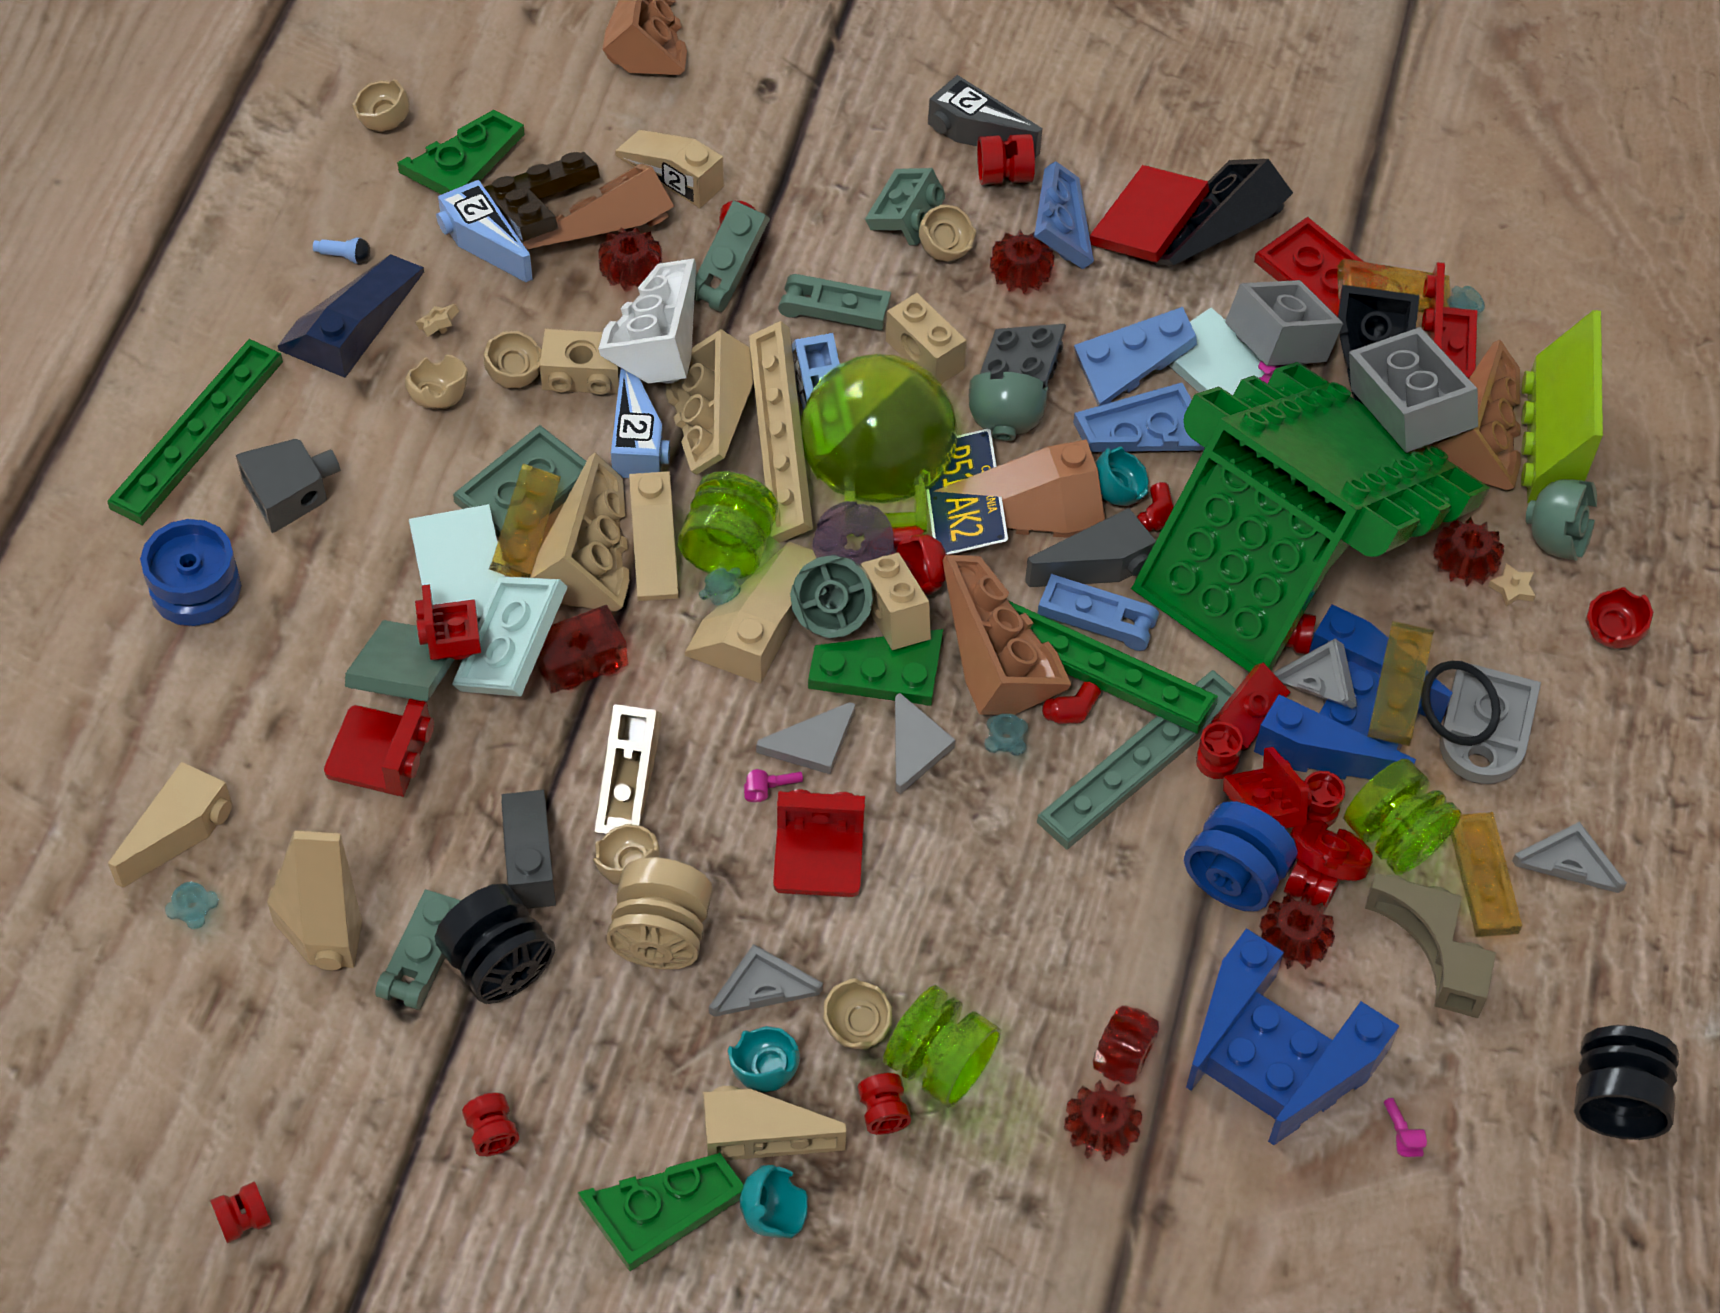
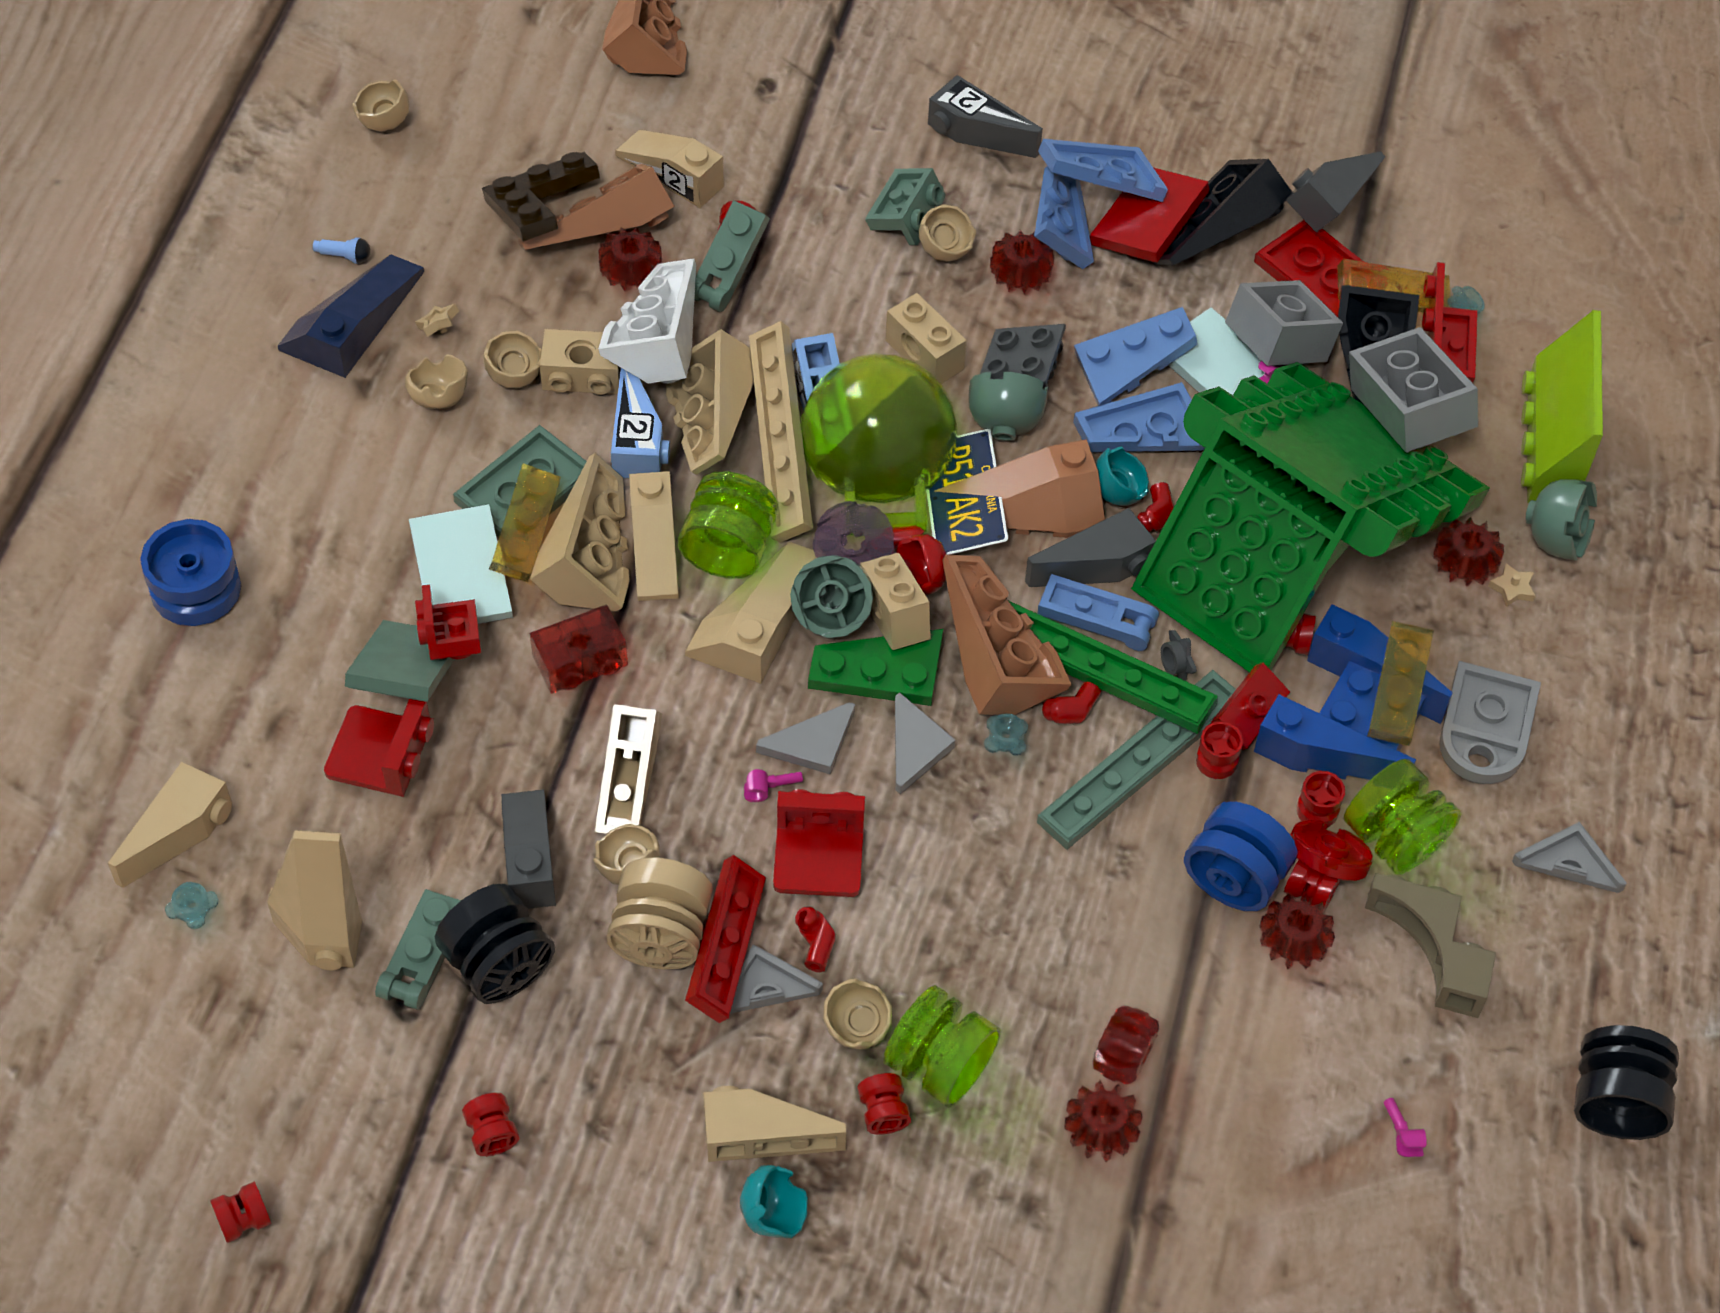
(195, 432): green tile -> none
(285, 480): dark grey torso -> none
(466, 155): green wing -> none
(482, 229): light blue slope -> none
(511, 635): light aqua tile -> none
(660, 1209): green wing -> none
(721, 586): clear light blue plate -> none
(725, 939): none -> red tile
(764, 1059): teal hair -> none
(818, 935): none -> red arm
(835, 301): sand green plate -> none
(1005, 159): red wheel -> none
(1104, 165): none -> medium blue wing
(1177, 656): none -> dark grey plate
(1272, 789): red bracket -> none
(1273, 1054): blue wedge -> none
(1322, 674): light grey tile -> none
(1329, 189): none -> dark grey slope
(1485, 876): clear yellow plate -> none
(1489, 448): nougat wedge -> none
(1495, 703): black tyre -> none
(1619, 618): red hair -> none

